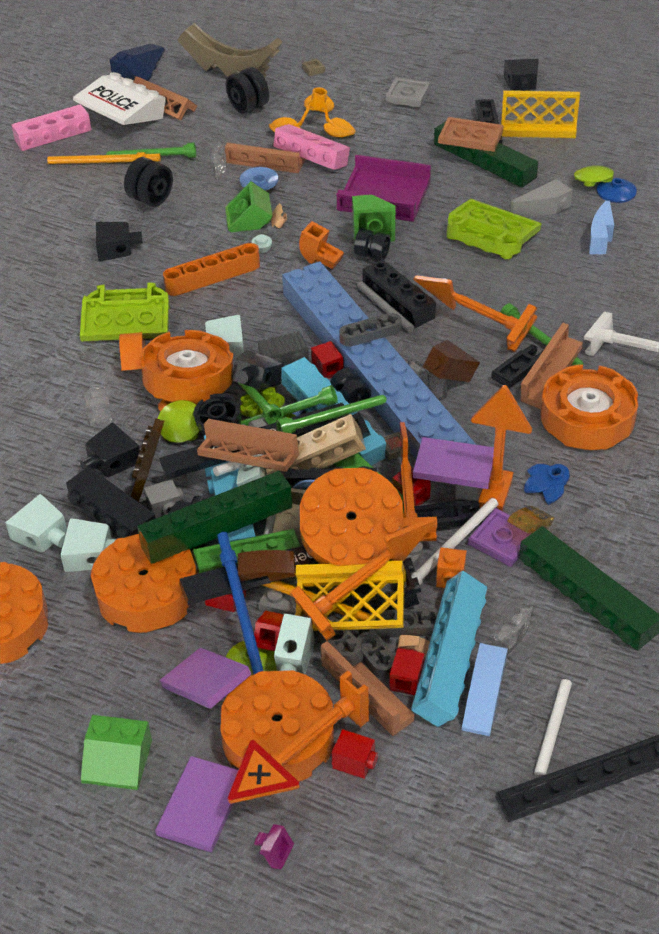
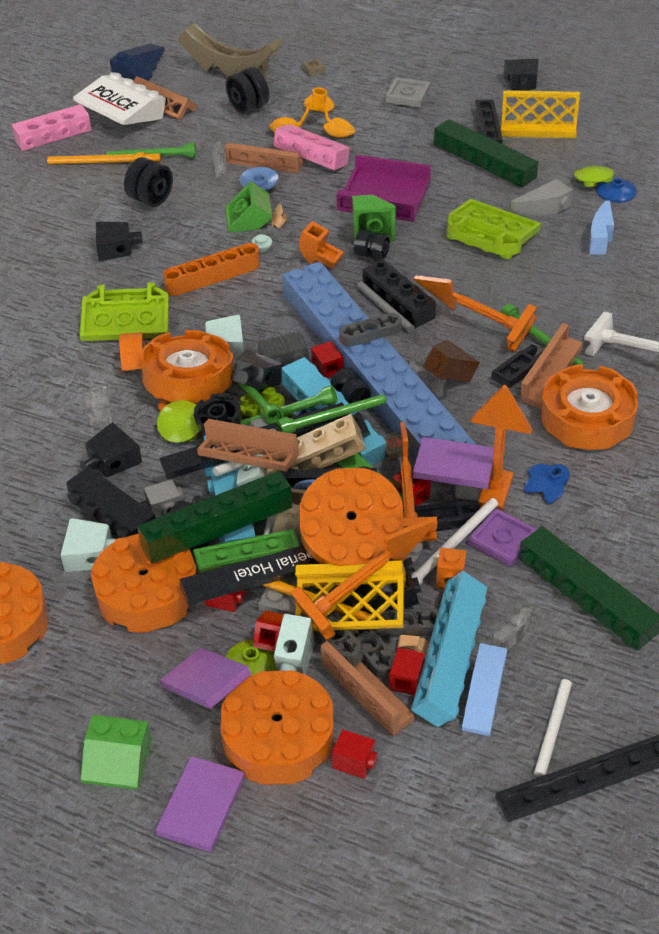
(38, 525): light aqua torso -> none
(145, 458): dark brown wing -> none
(229, 561): blue bar -> none
(265, 775): orange piece -> none
(270, 563): reddish brown slope -> none
(275, 846): magenta tile -> none
(471, 134): nougat tile -> none
(530, 519): clear yellow slope -> none

